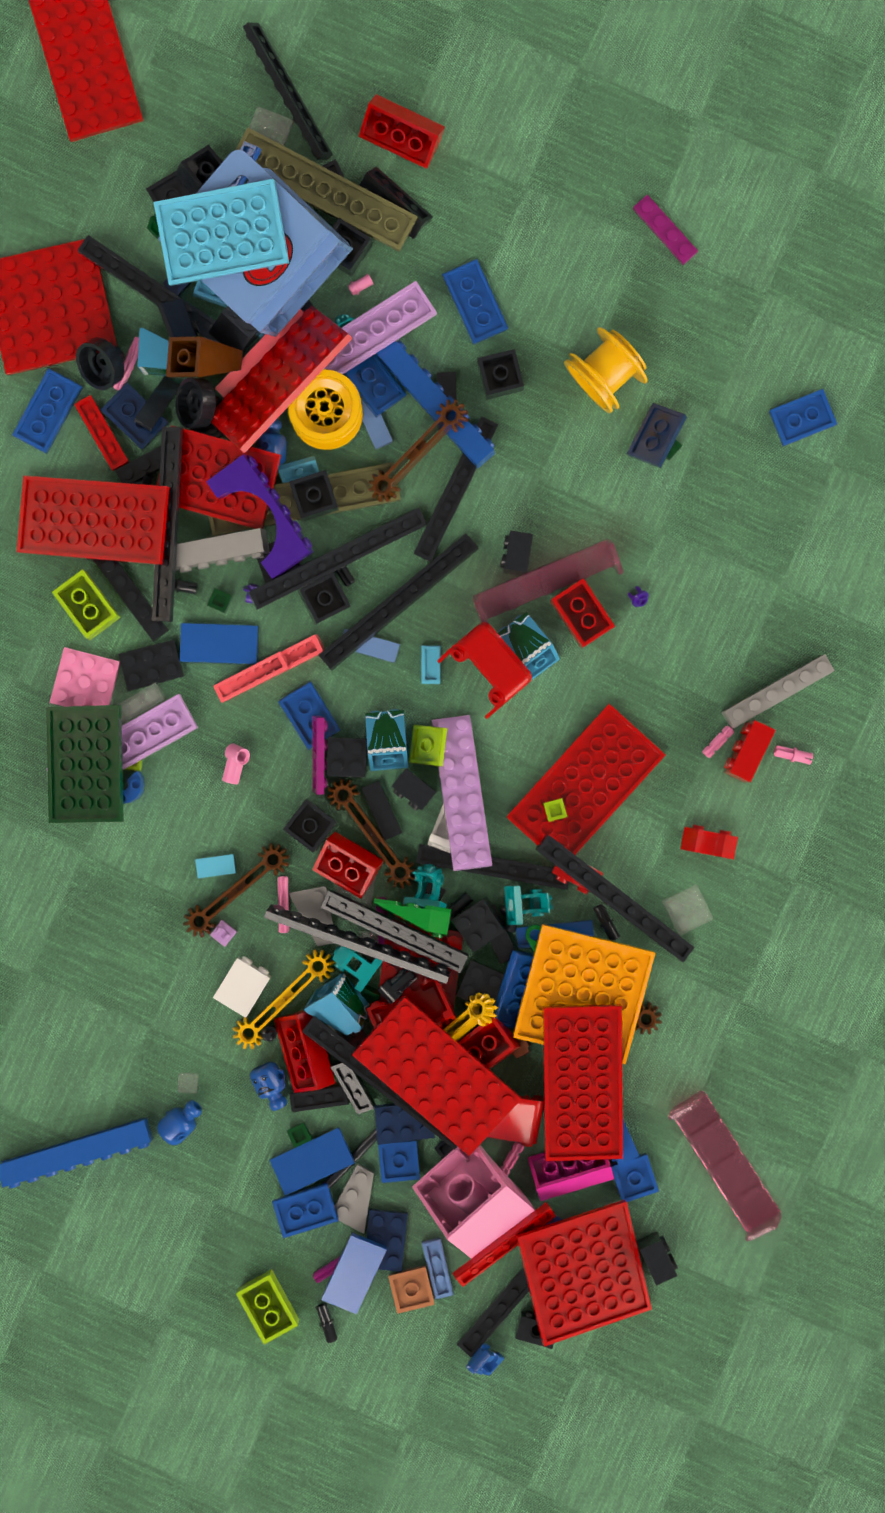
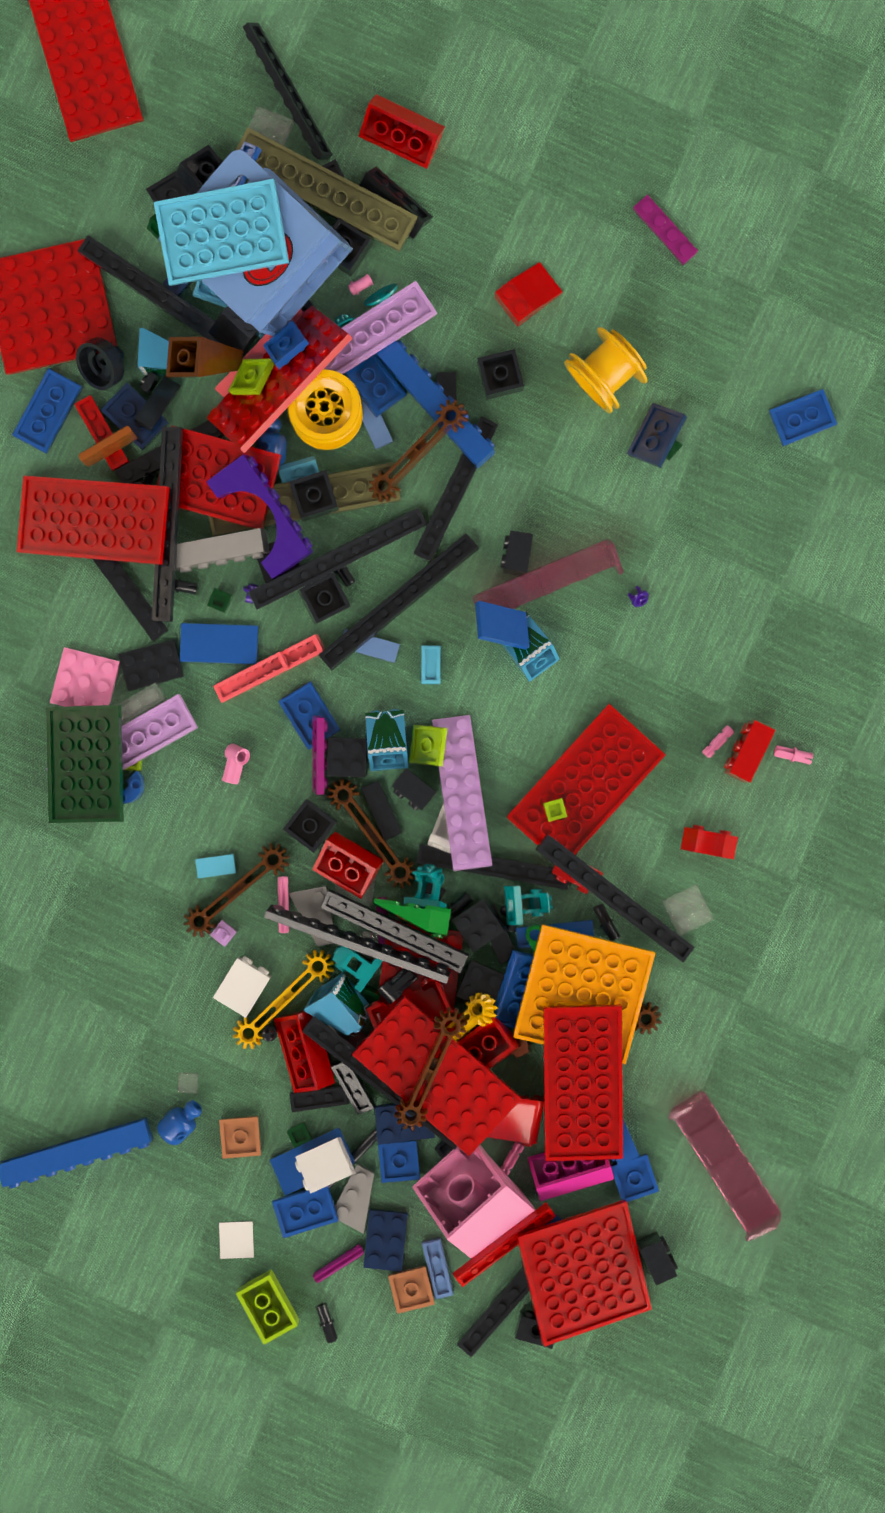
(86, 604): lime brick -> none
(107, 446): none -> dark orange tile
(129, 363): bright pink axle -> none
(149, 382): none -> black plate
(178, 319): black slope -> none
(193, 409): black piece -> none
(236, 1240): none -> white sticker
(240, 1137): none -> nougat plate
(251, 376): none -> lime tile
(269, 1083): blue piece -> none
(285, 344): none -> blue plate
(324, 1165): none -> white panel
(354, 1273): tile -> none
(381, 295): none -> teal dish
(430, 1069): none -> reddish brown arm
(475, 301): blue tile -> none
(484, 1361): blue cylinder -> none
(494, 661): red windscreen -> none
(502, 625): none -> blue tile
(527, 294): none -> red slope
(582, 613): red brick -> none
(778, 691): light grey brick -> none

